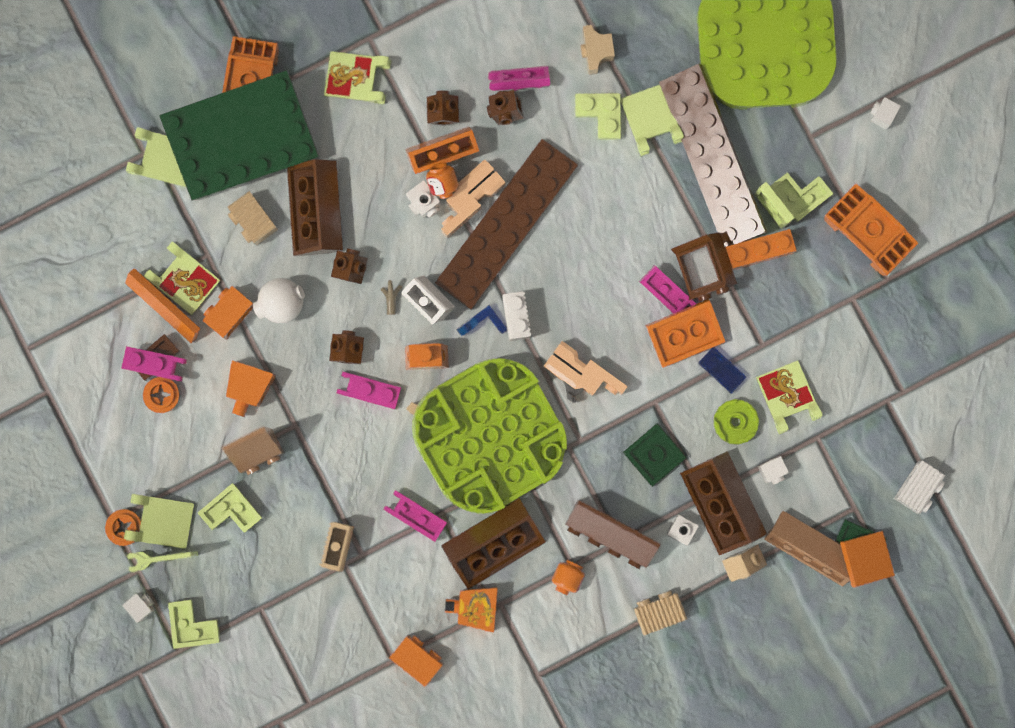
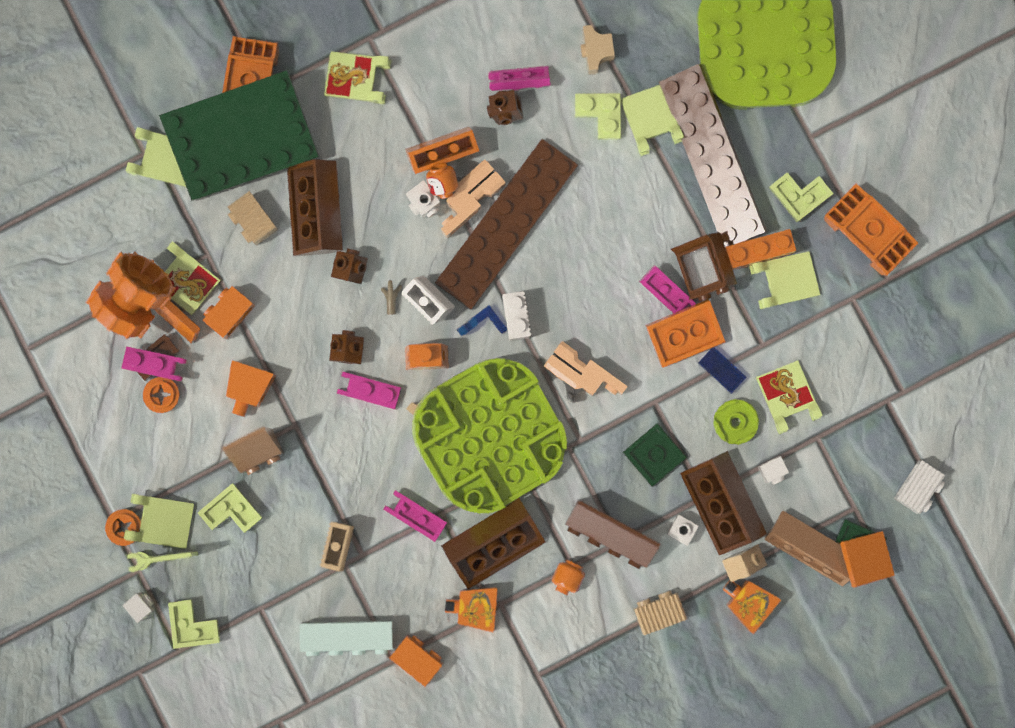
(133, 290): none -> orange piece
(279, 301): white brick -> none
(346, 636): none -> light aqua brick
(442, 108): reddish brown brick -> none
(750, 603): none -> orange torso
(774, 205): yellowish green plate -> none
(788, 279): none -> yellowish green flag
(884, 112): white plate -> none

